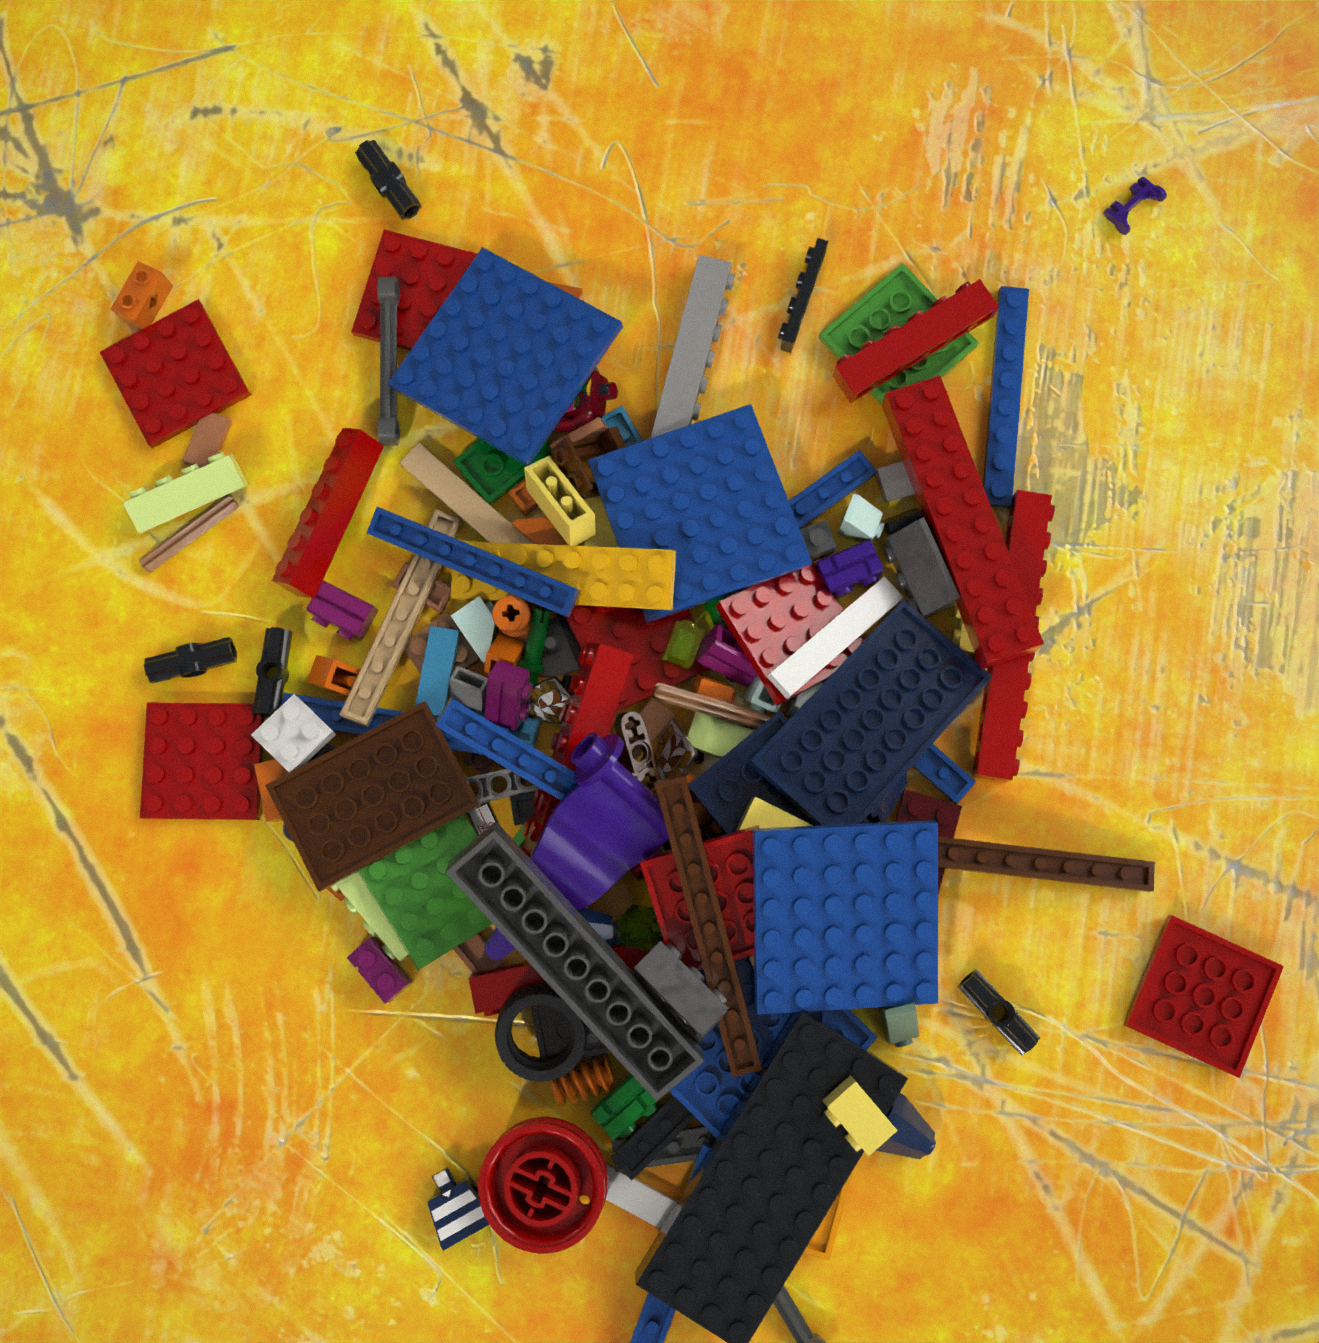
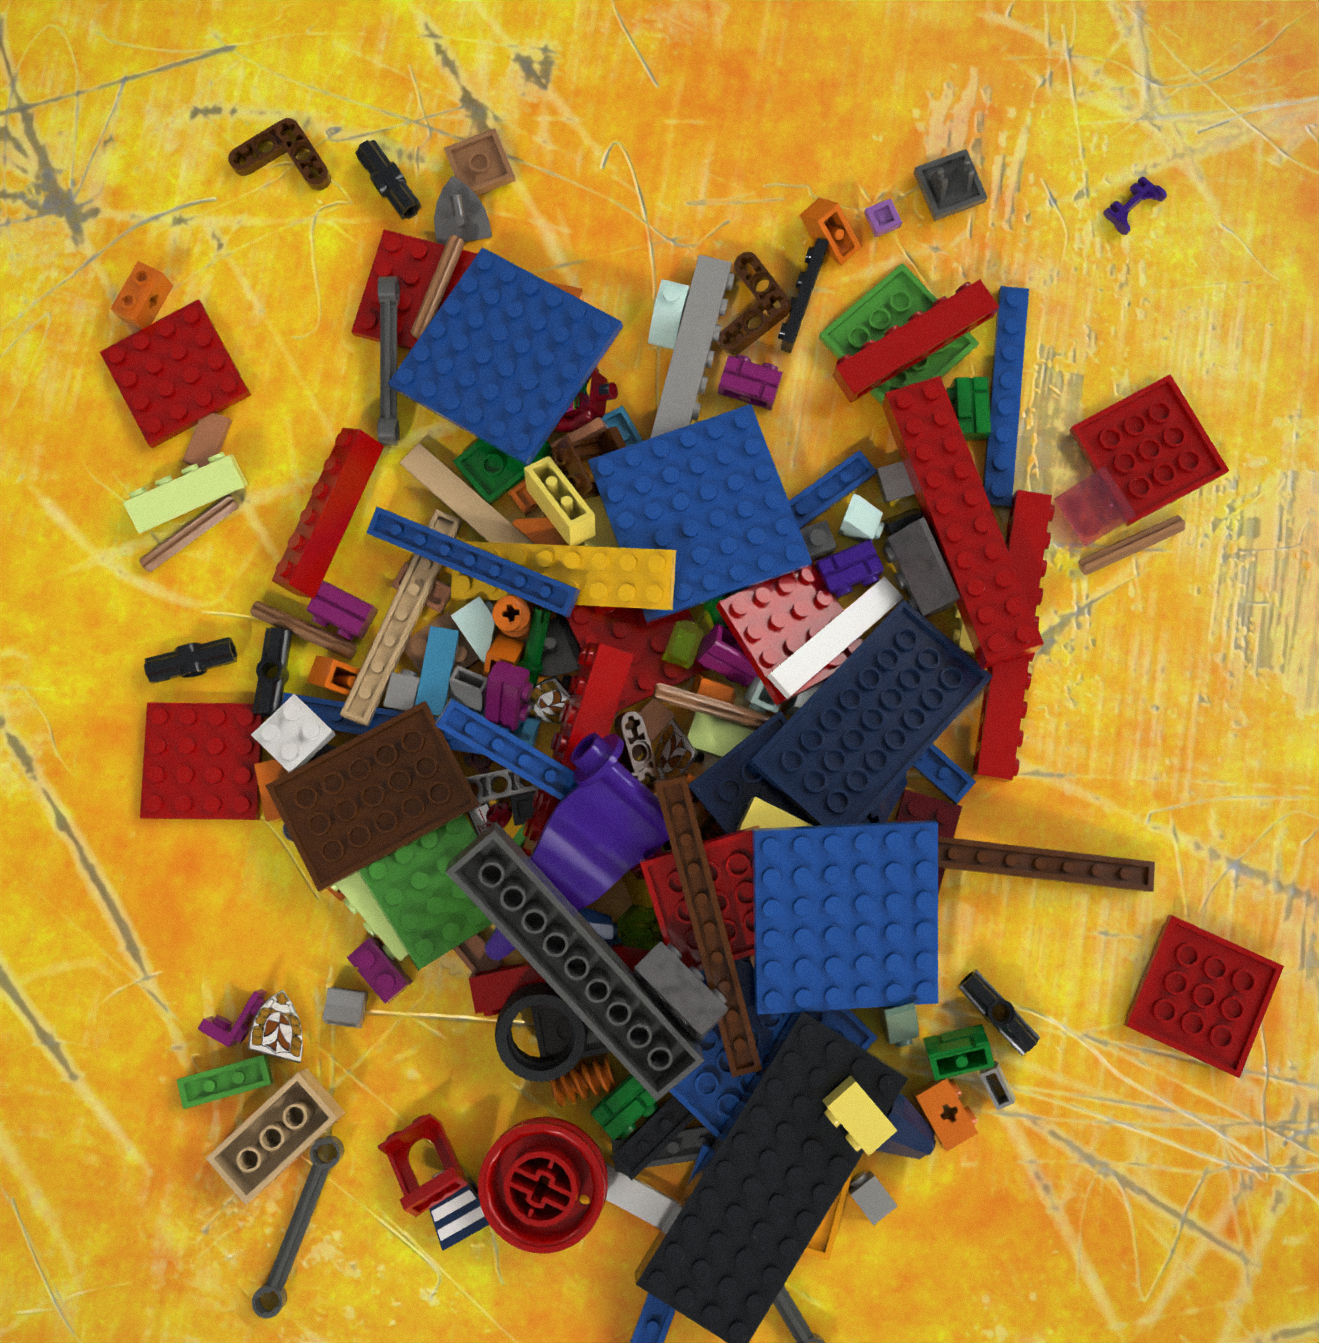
(220, 1027): none -> magenta bracket
(225, 1081): none -> bright green plate
(275, 1135): none -> tan brick
(277, 1029): none -> shield
(281, 145): none -> reddish brown beam
(297, 1227): none -> dark grey piece
(304, 629): none -> medium nougat axle
(345, 1007): none -> light grey piece
(397, 1146): none -> red panel
(402, 690): none -> light grey brick
(438, 285): none -> medium nougat axle
(460, 214): none -> flat silver shield
(480, 162): none -> medium nougat plate
(500, 813): none -> dark red plate
(668, 314): none -> light aqua slope
(750, 381): none -> magenta brick
(765, 302): none -> reddish brown beam
(827, 221): none -> orange slope
(871, 1196): none -> light grey brick
(883, 218): none -> medium lavender plate
(949, 1130): none -> orange brick
(950, 184): none -> dark grey plate
(958, 1052): none -> green brick
(971, 406): none -> green brick
(1005, 1100): none -> light grey piece
(1095, 506): none -> clear pink plate
(1131, 545): none -> medium nougat axle
(1151, 447): none -> red plate

